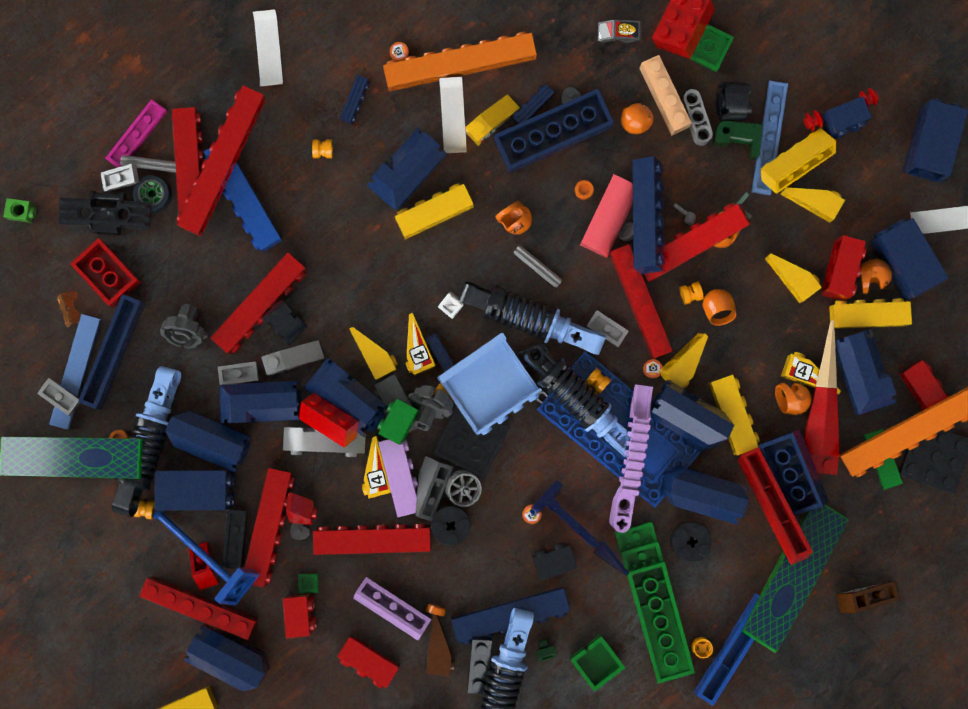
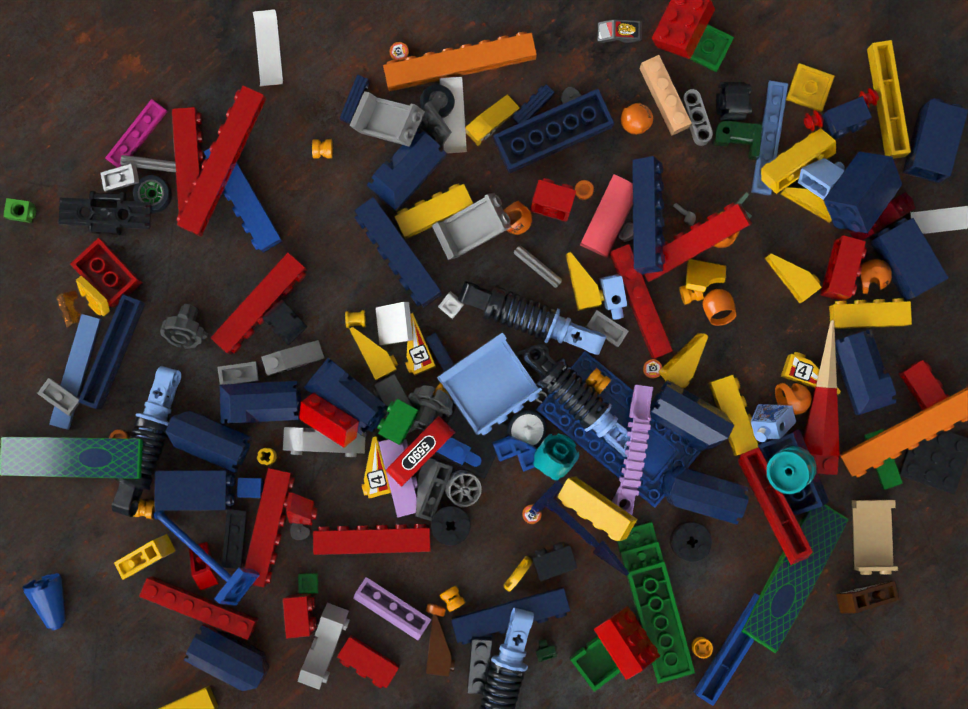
(47, 599): none -> blue cone
(97, 301): none -> yellow tile
(144, 556): none -> yellow slope
(250, 487): none -> blue panel
(272, 457): none -> yellow bush
(323, 647): none -> light grey brick
(355, 319): none -> yellow bush
(387, 119): none -> light grey panel
(394, 323): none -> white tile
(398, 253): none -> dark blue brick
(420, 451): none -> red sticker
(437, 103): none -> plate
(455, 602): none -> light orange wheel
(459, 452): none -> blue brick
(472, 226): none -> light grey panel
(512, 446): none -> blue tile
(518, 573): none -> yellow tile
(528, 427): none -> white wheel
(553, 199): none -> red brick
(556, 456): none -> teal brick
(585, 289): none -> yellow slope
(597, 509): none -> yellow brick
(612, 286): none -> light blue torso
(627, 642): none -> red brick
(702, 274): none -> yellow tile
(772, 421): none -> light blue torso
(791, 470): none -> teal wheel
(810, 87): none -> yellow tile
(820, 176): none -> light blue torso
(863, 192): none -> dark blue brick
(873, 536): none -> tan panel
(890, 102): none -> yellow brick
(896, 209): none -> dark red arch

